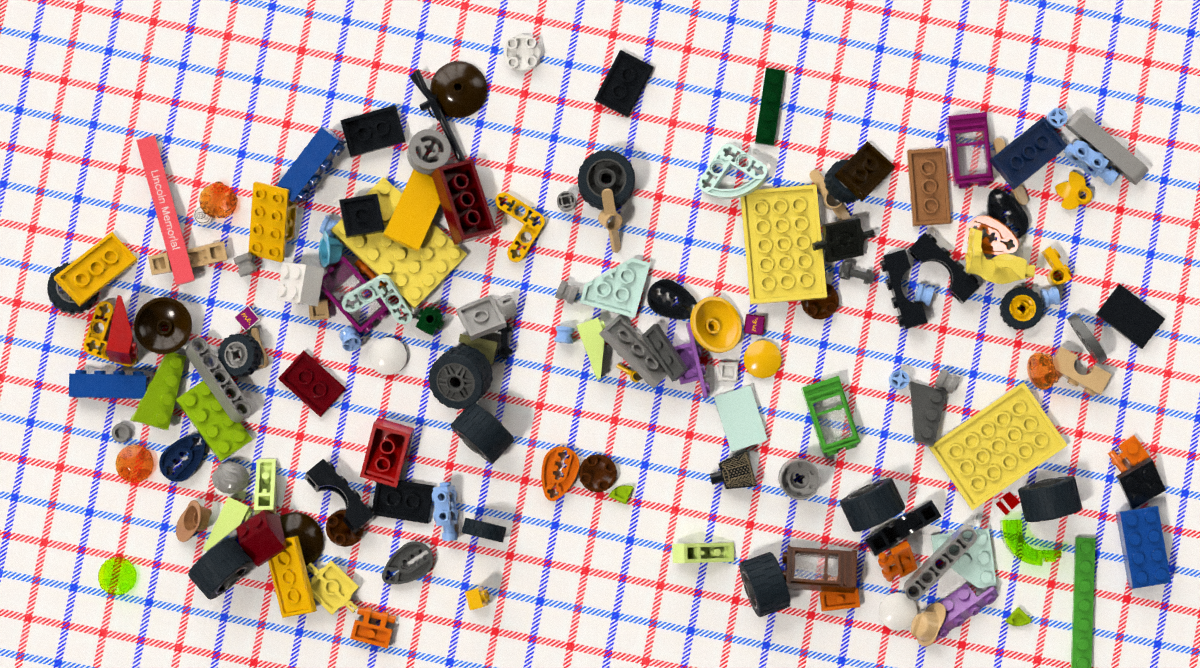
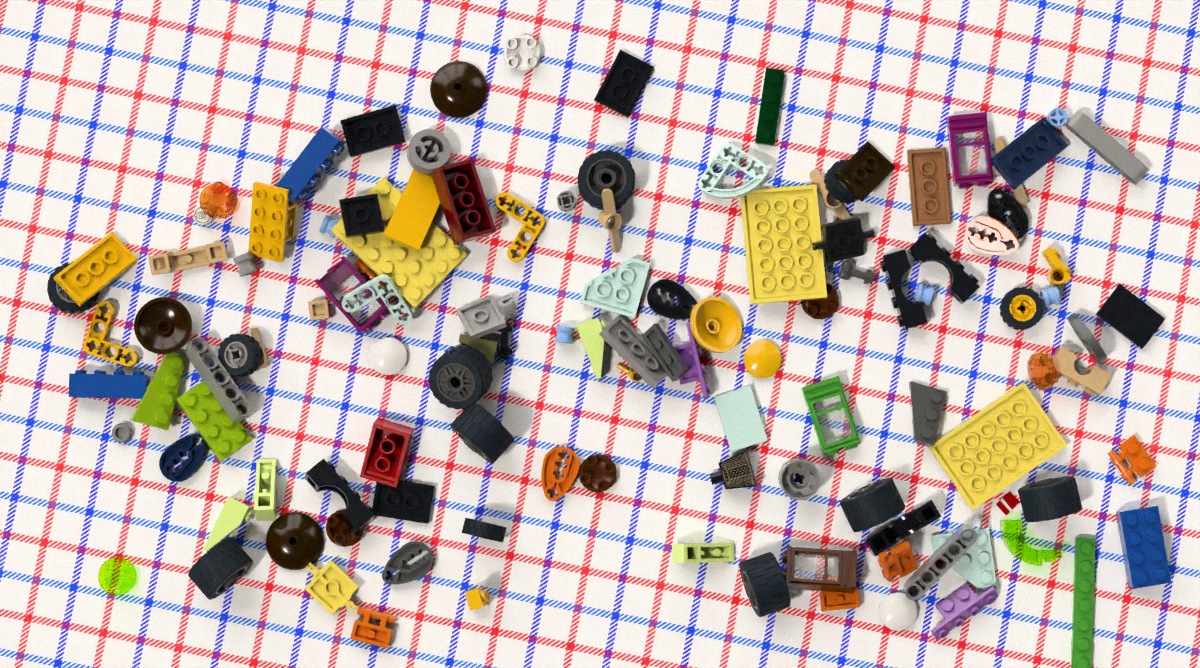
(121, 344): red slope -> none
(134, 463): clear orange dish -> none
(165, 210): coral tile -> none
(192, 520): medium nougat piece -> none
(230, 477): light grey hair -> none
(247, 318): magenta tile -> none
(262, 537): dark red slope -> none
(292, 580): yellow tile -> none
(300, 284): white brick -> none
(312, 383): dark red tile -> none
(329, 250): medium azure piece -> none
(350, 339): light blue wheel -> none
(430, 328): dark green brick -> none
(434, 103): black piece -> none
(443, 508): light blue brick -> none
(567, 292): light grey wheel -> none
(621, 493): lime tile -> none
(728, 371): white tile -> none
(754, 324): magenta tile -> none
(899, 379): light blue wheel -> none
(927, 624): tan piece -> none
(947, 381): light grey wheel -> none
(999, 269): light yellow hips -> none
(1018, 618): lime tile -> none
(1071, 190): yellow plate -> none
(1088, 157): light blue brick -> none
(1141, 483): black plate -> none

